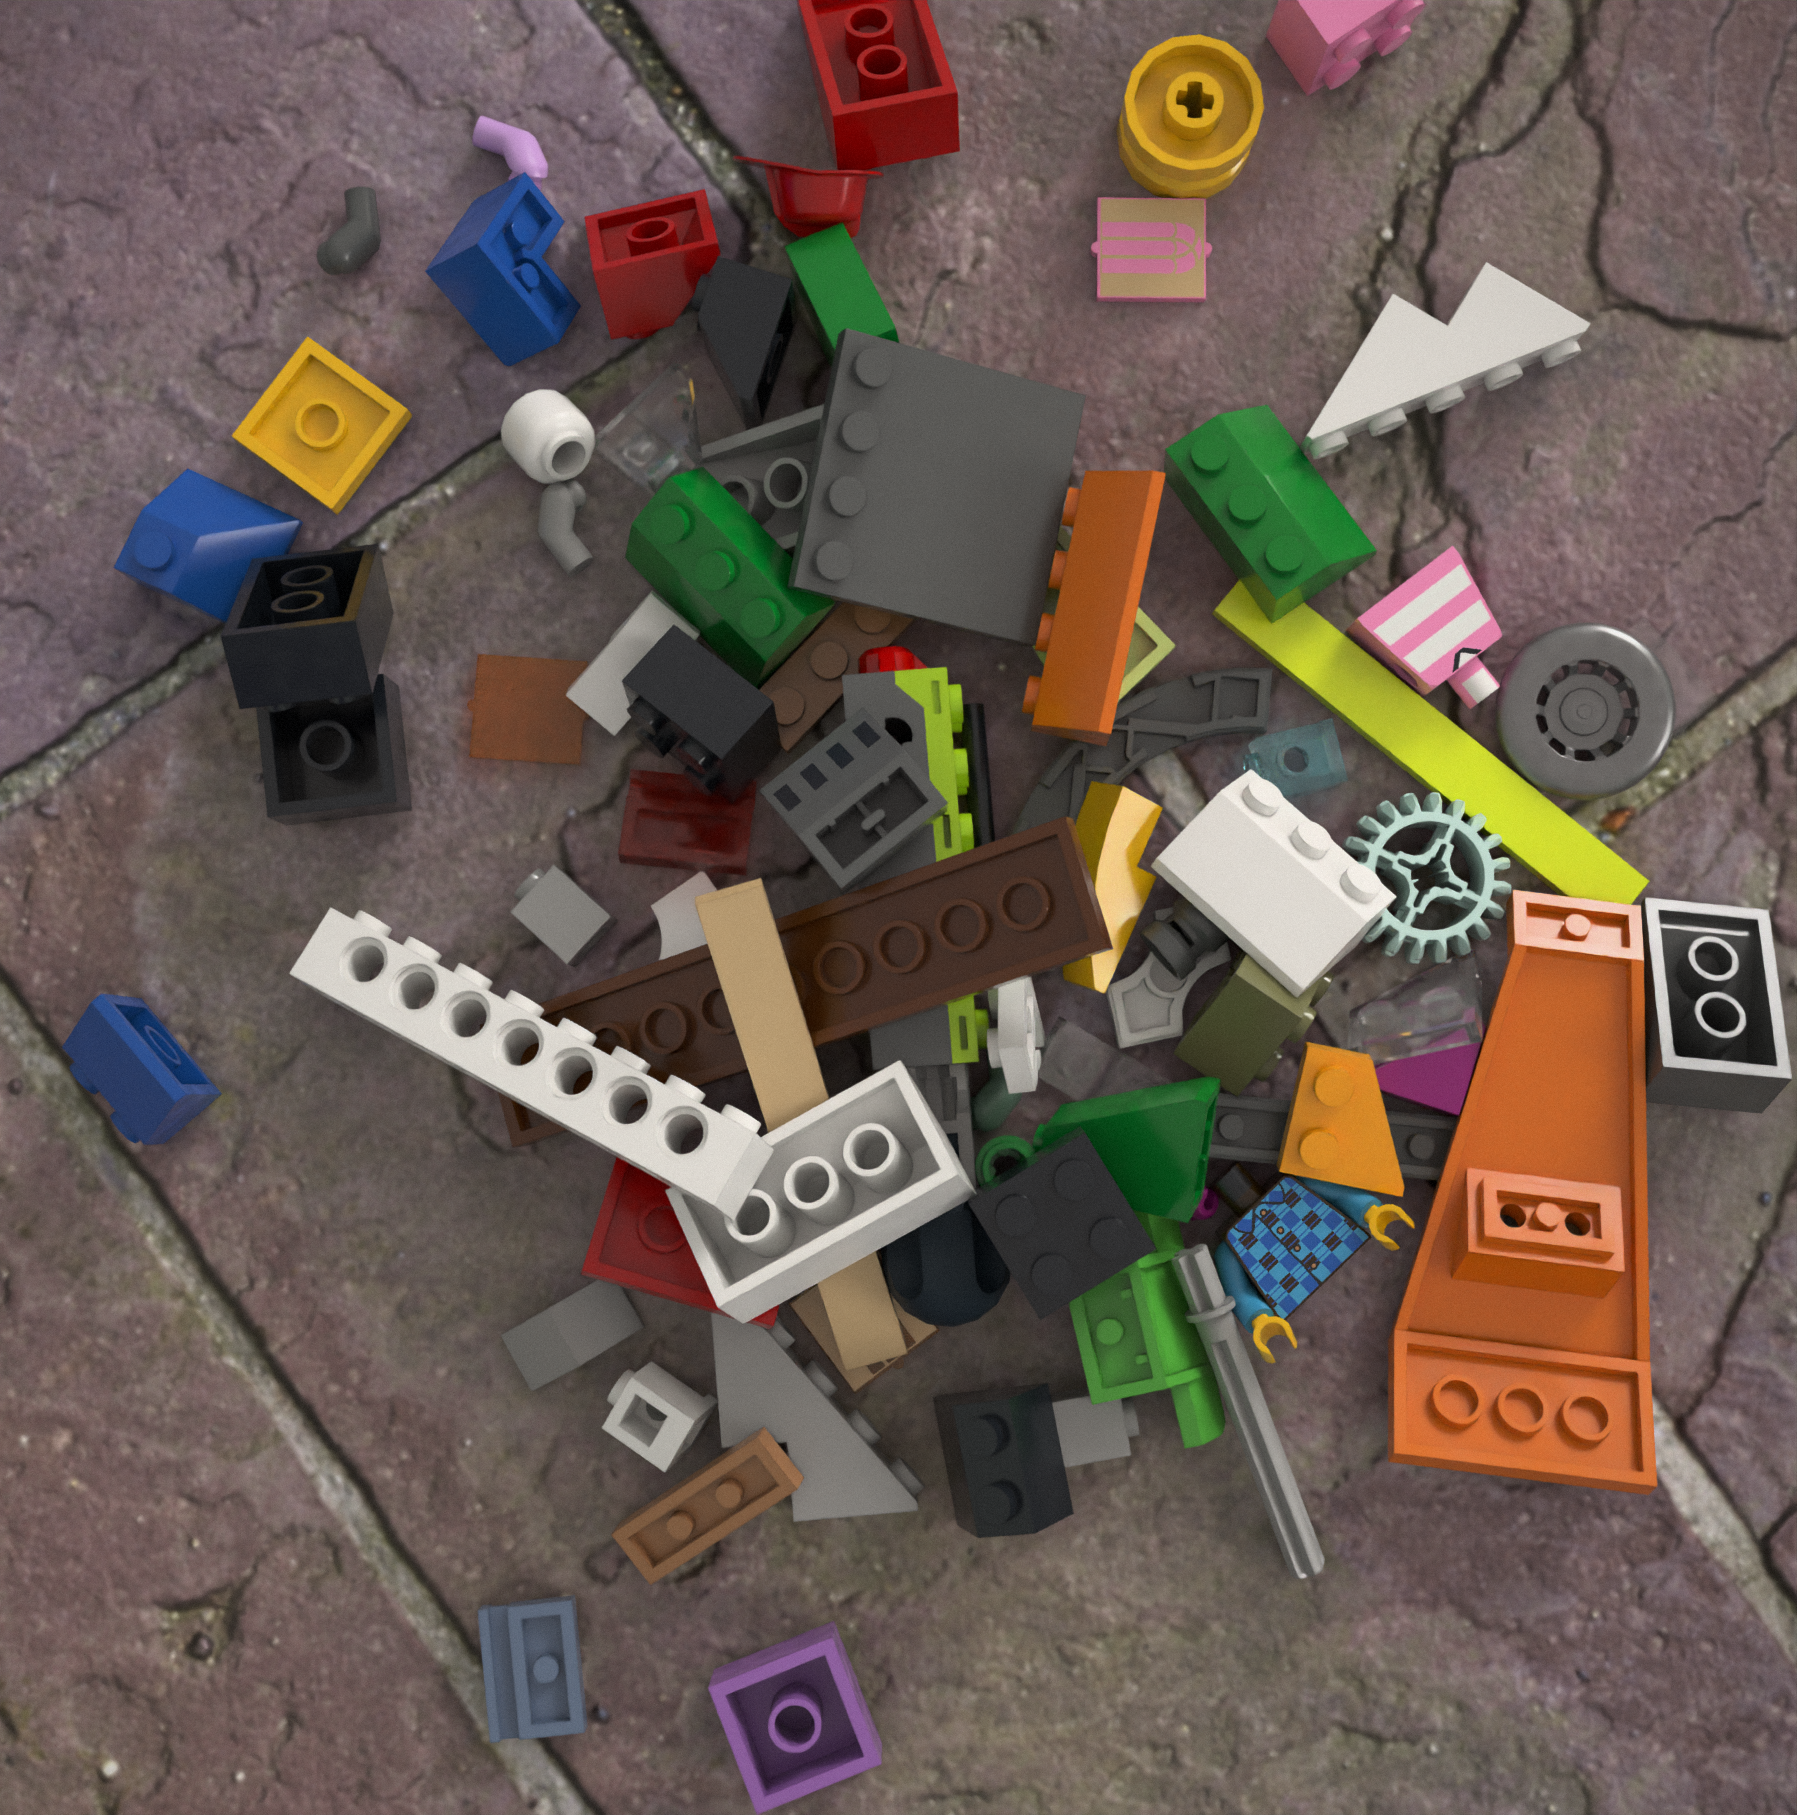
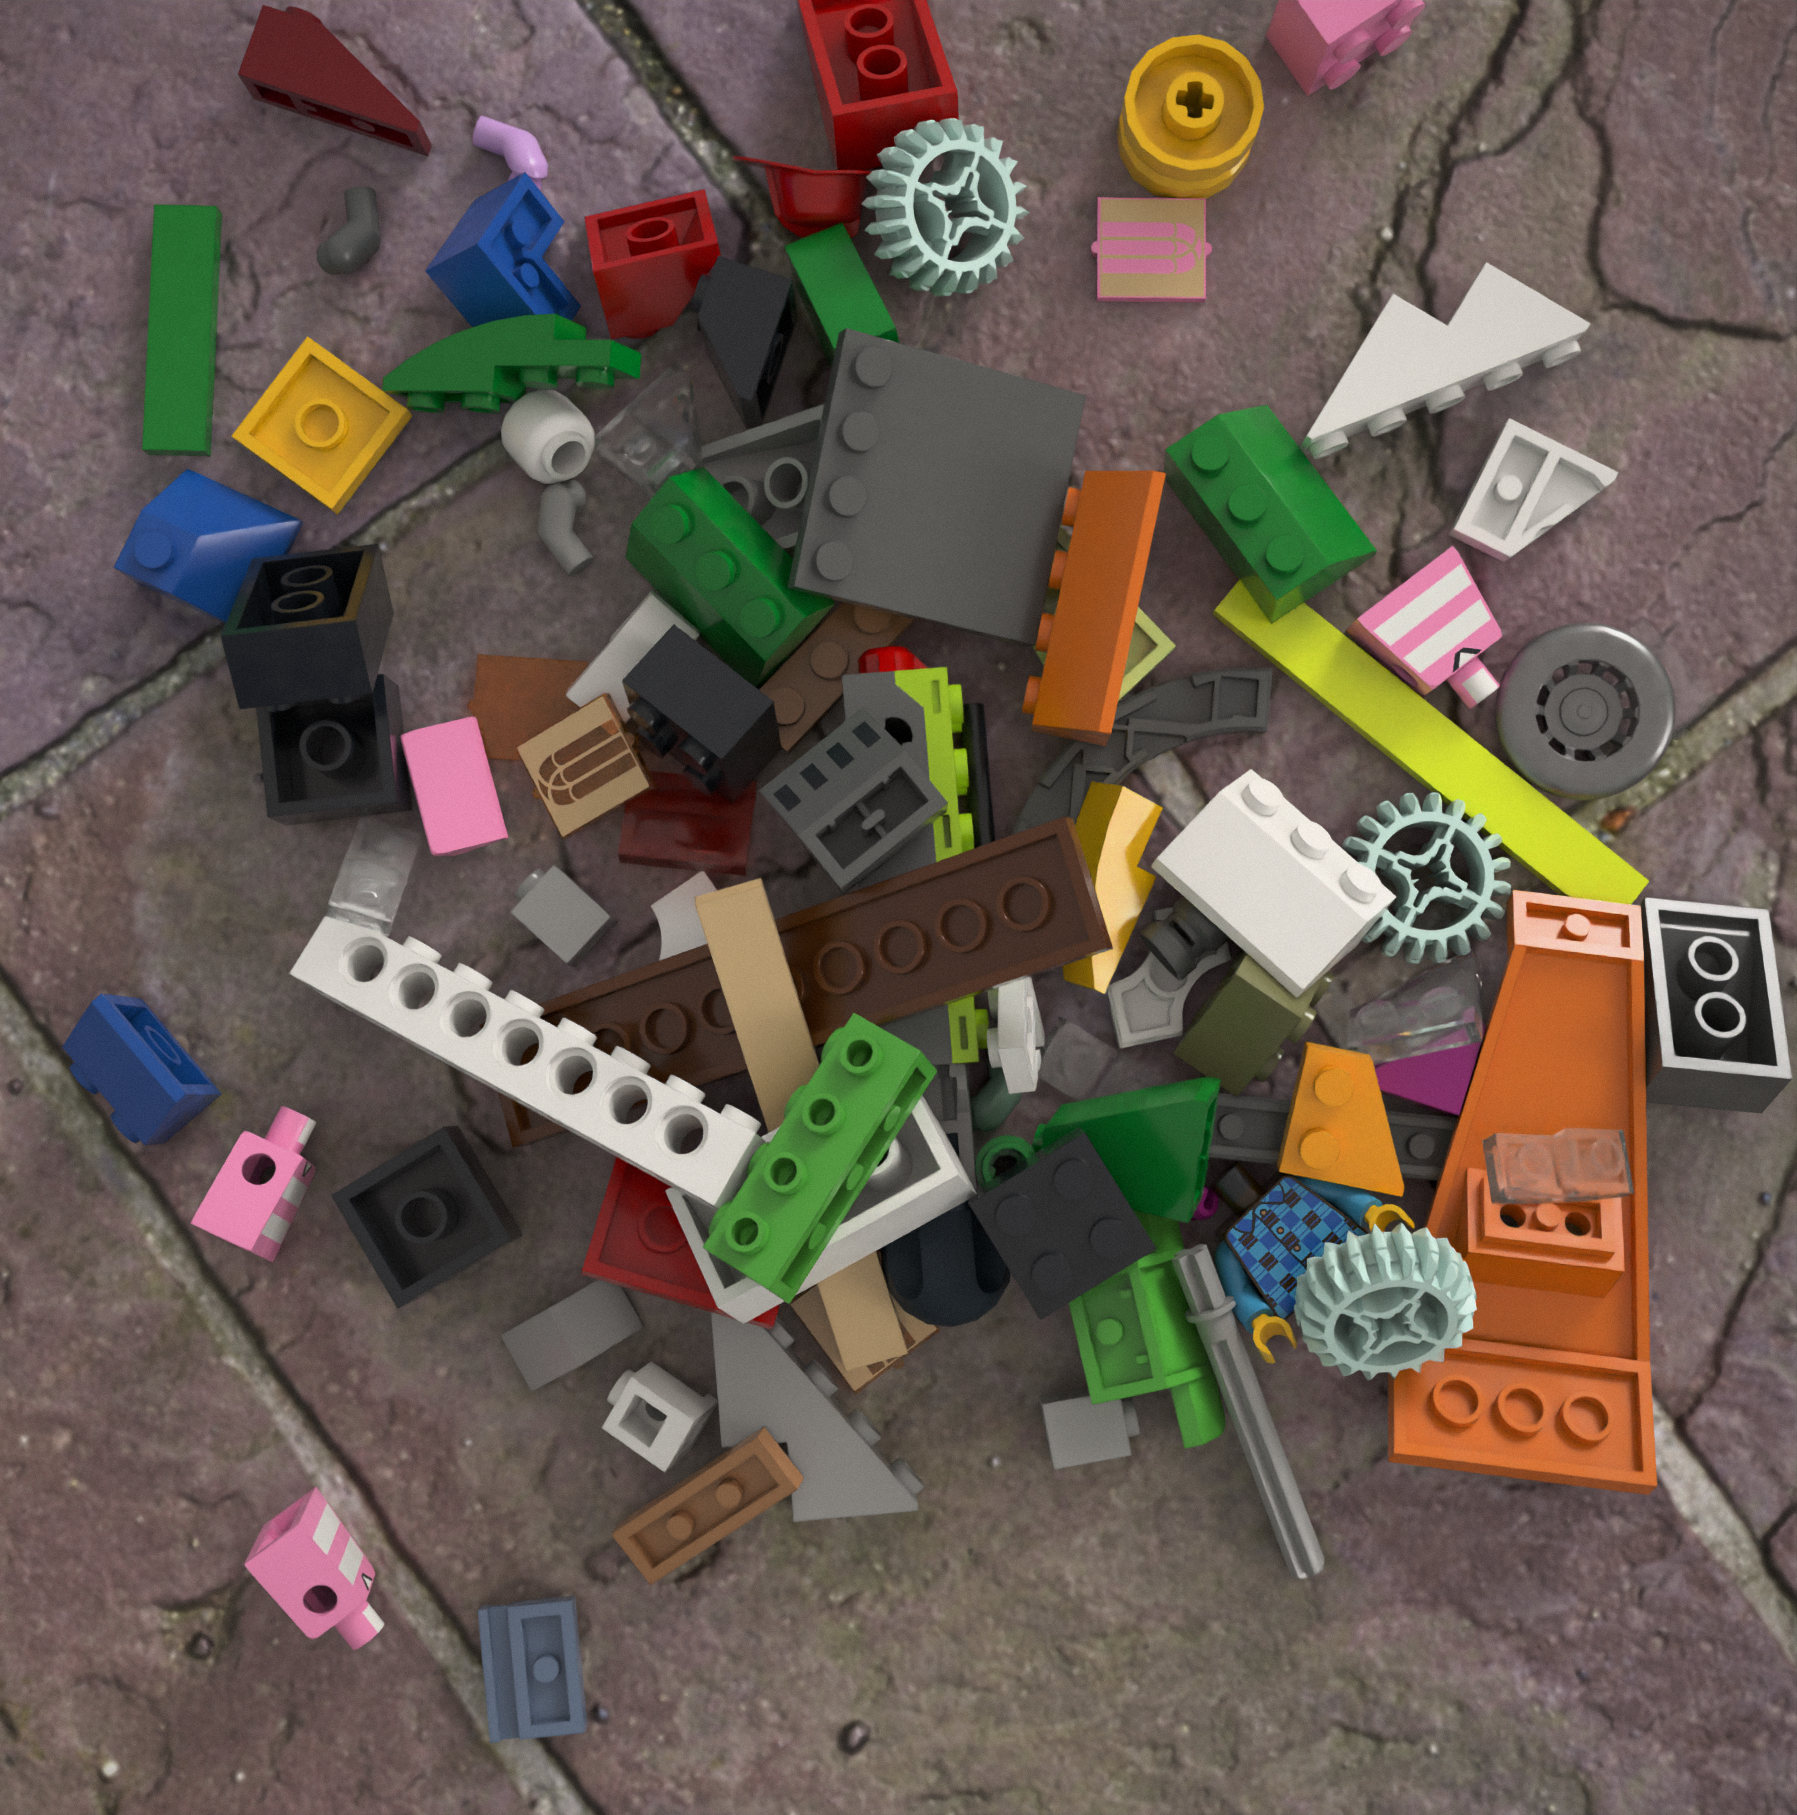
(182, 330): none -> green tile
(257, 1213): none -> bright pink torso
(311, 73): none -> dark red slope
(316, 1571): none -> bright pink torso
(374, 875): none -> clear slope
(426, 1215): none -> black brick
(454, 787): none -> bright pink slope
(502, 358): none -> green slope
(585, 766): none -> piece
(795, 1717): medium lavender brick -> none
(819, 1156): none -> bright green brick
(915, 221): none -> light aqua gear
(1003, 1460): black slope -> none
(1321, 754): clear light blue brick -> none
(1385, 1301): none -> light aqua gear
(1525, 491): none -> white wing
(1557, 1167): none -> clear slope

